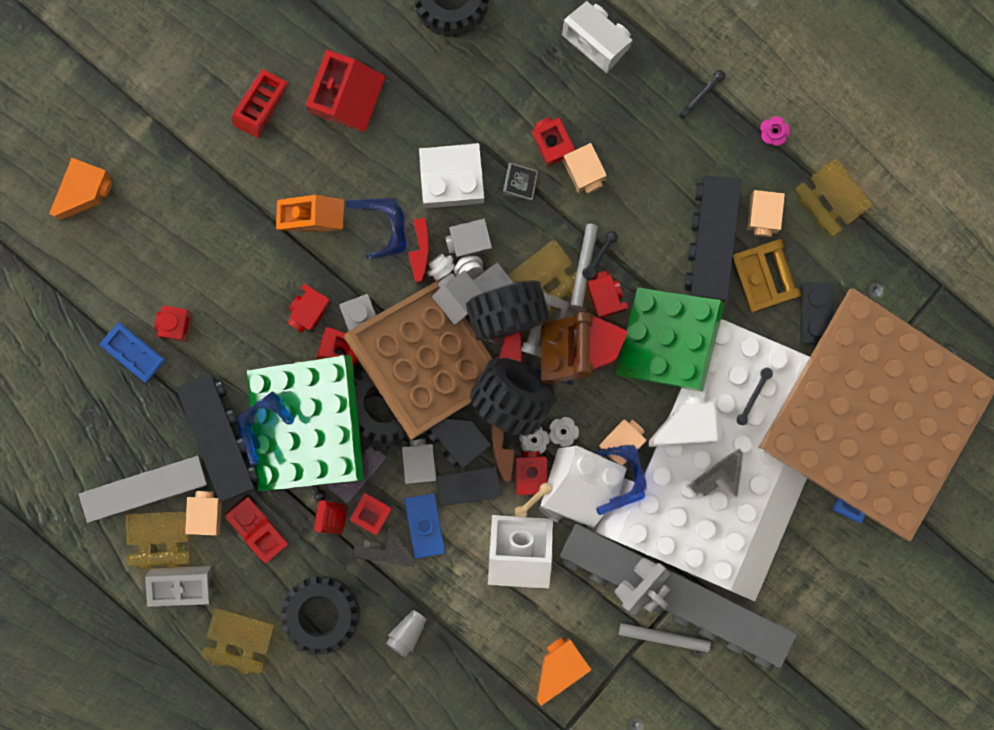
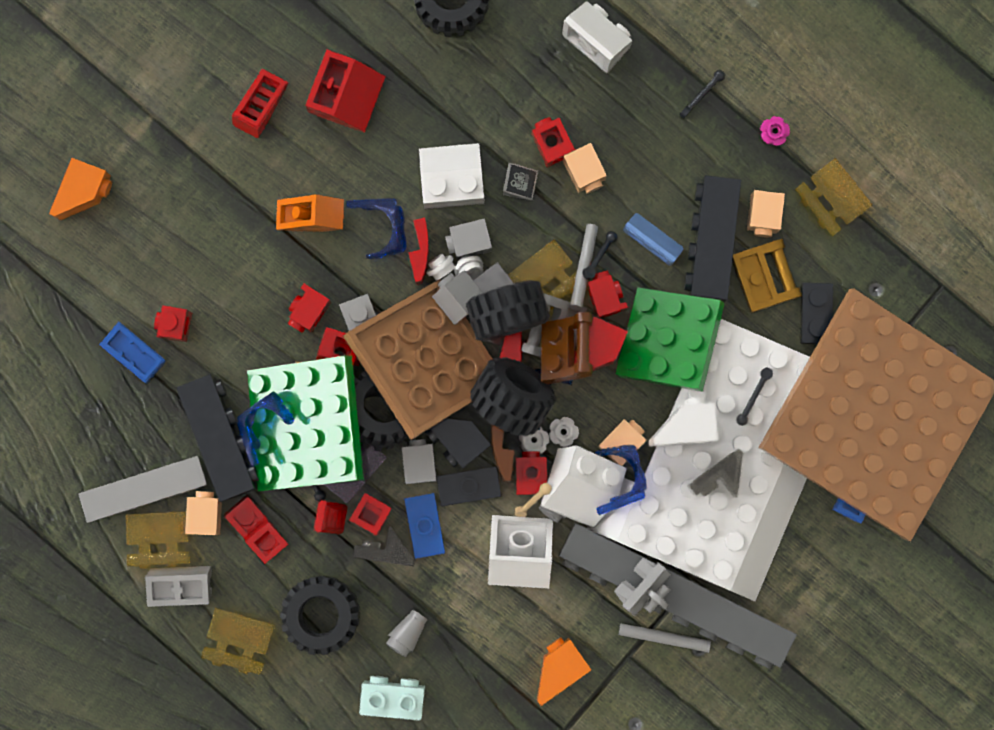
(392, 699): none -> light aqua bracket
(653, 239): none -> medium blue slope

